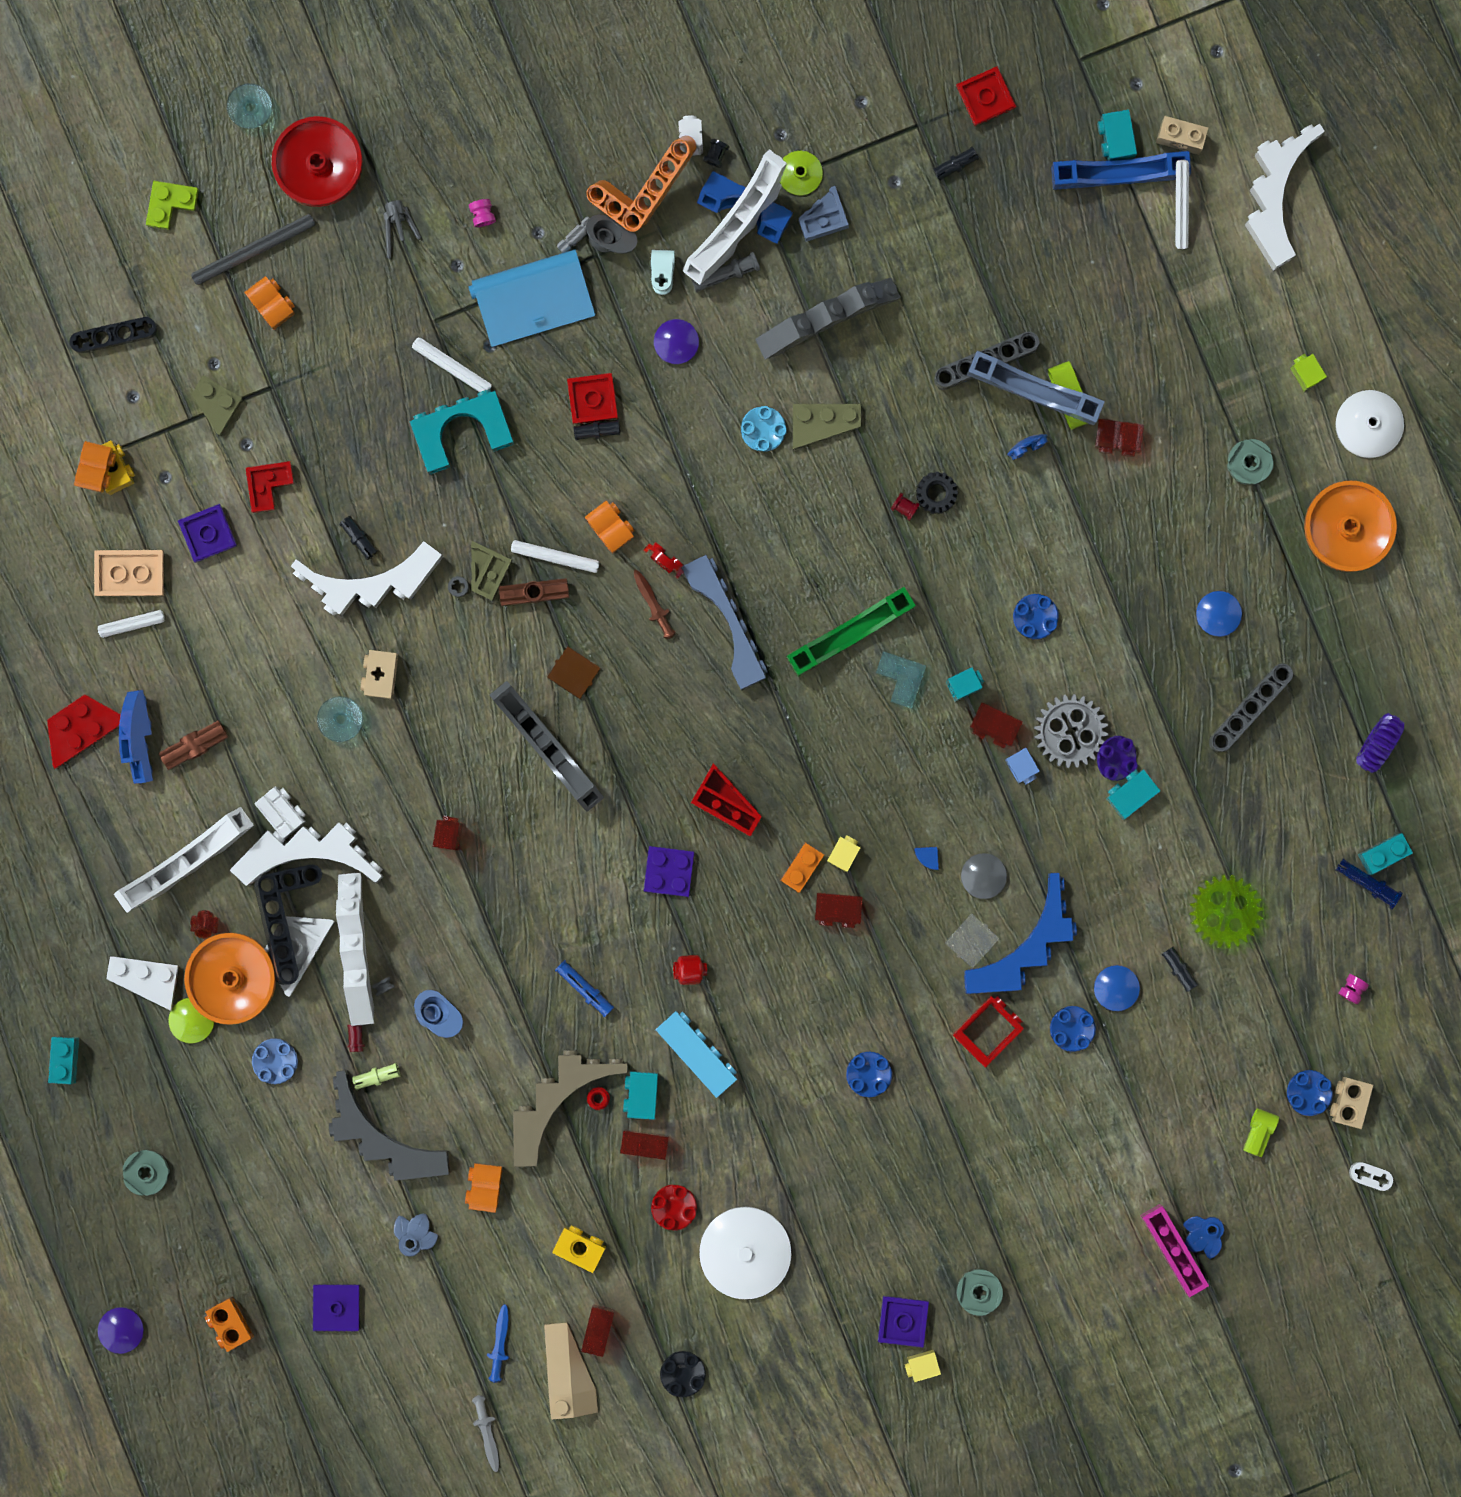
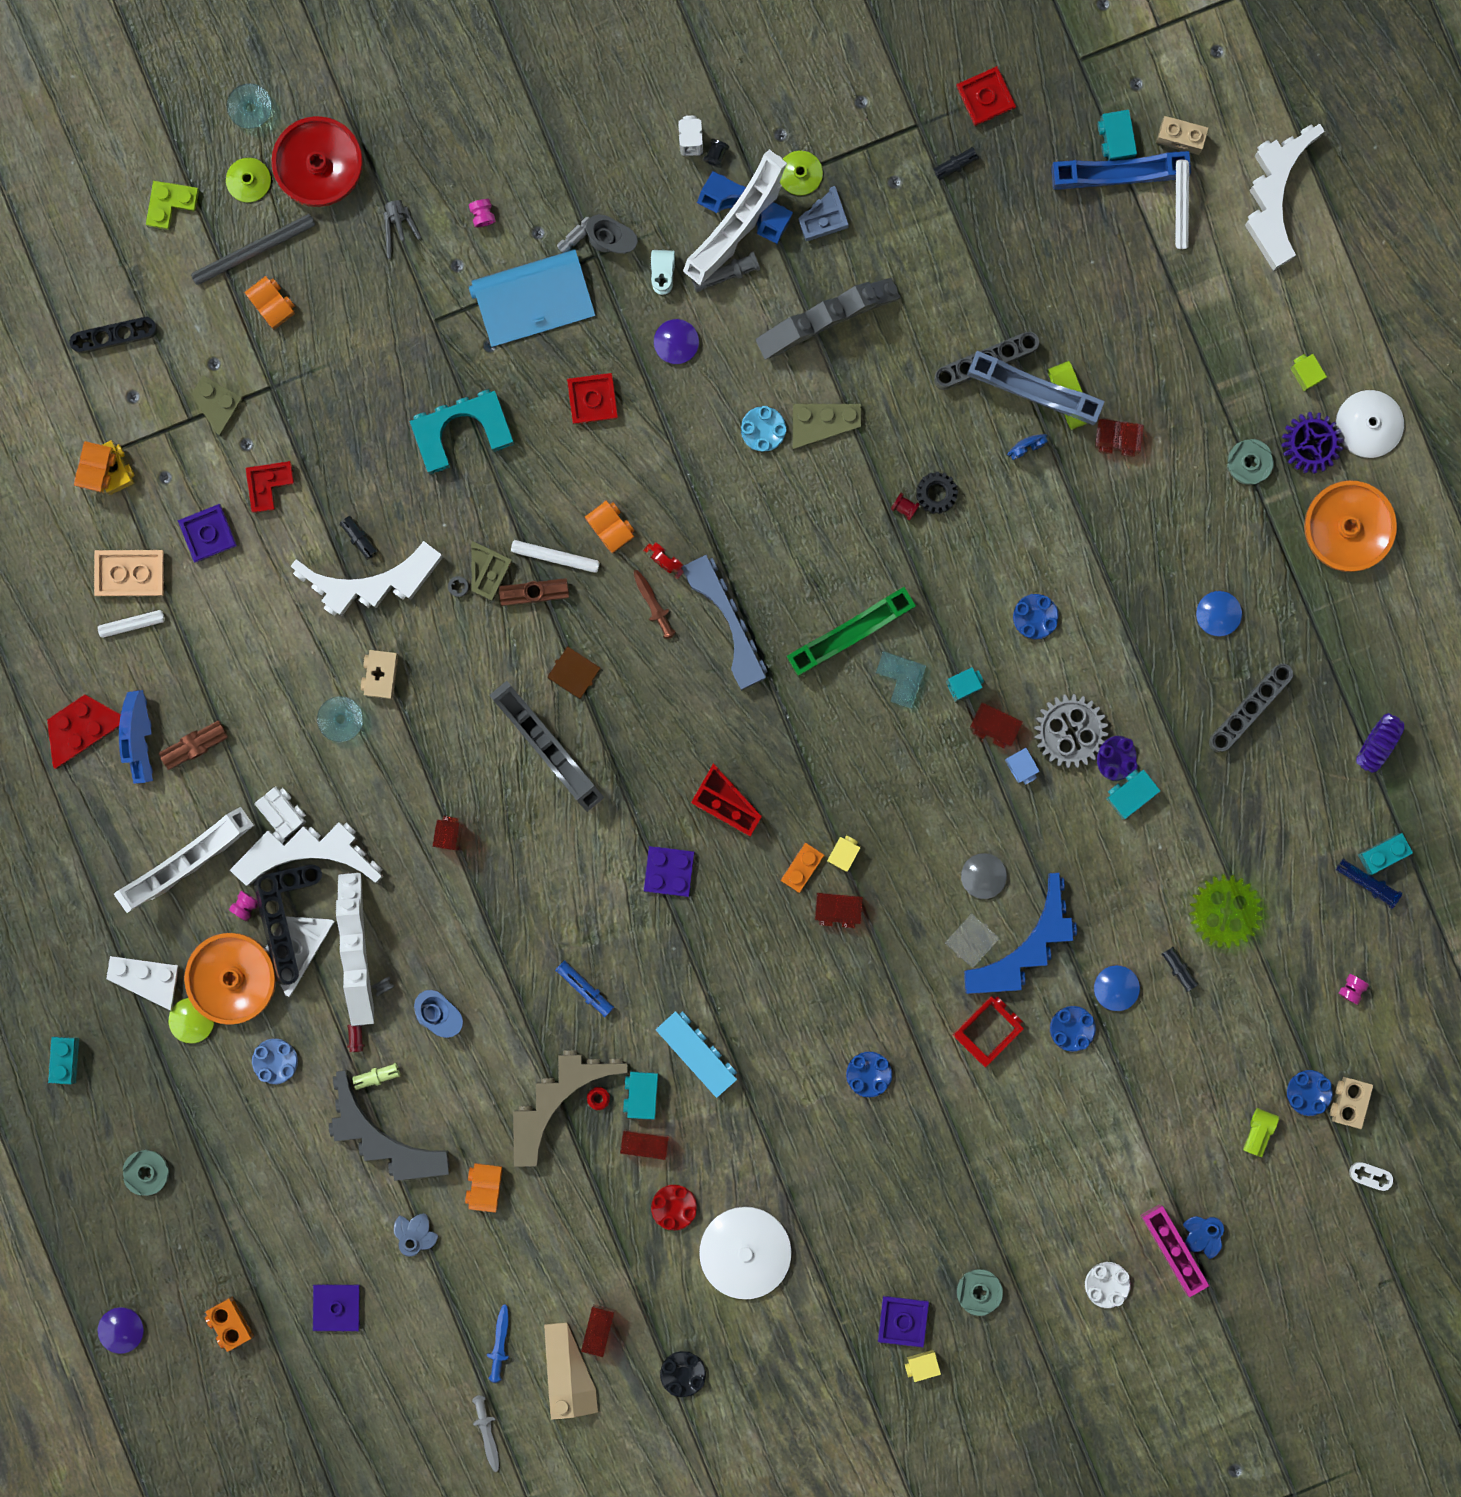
(204, 924): clear red gear -> none
(243, 906): none -> dark pink wheel
(256, 187): none -> lime dish
(450, 365): white axle -> none
(586, 1260): yellow brick -> none
(597, 430): black pin -> none
(649, 190): orange beam -> none
(689, 970): red head -> none
(927, 857): blue tile -> none
(1107, 1285): none -> white dish
(1315, 452): none -> dark purple gear

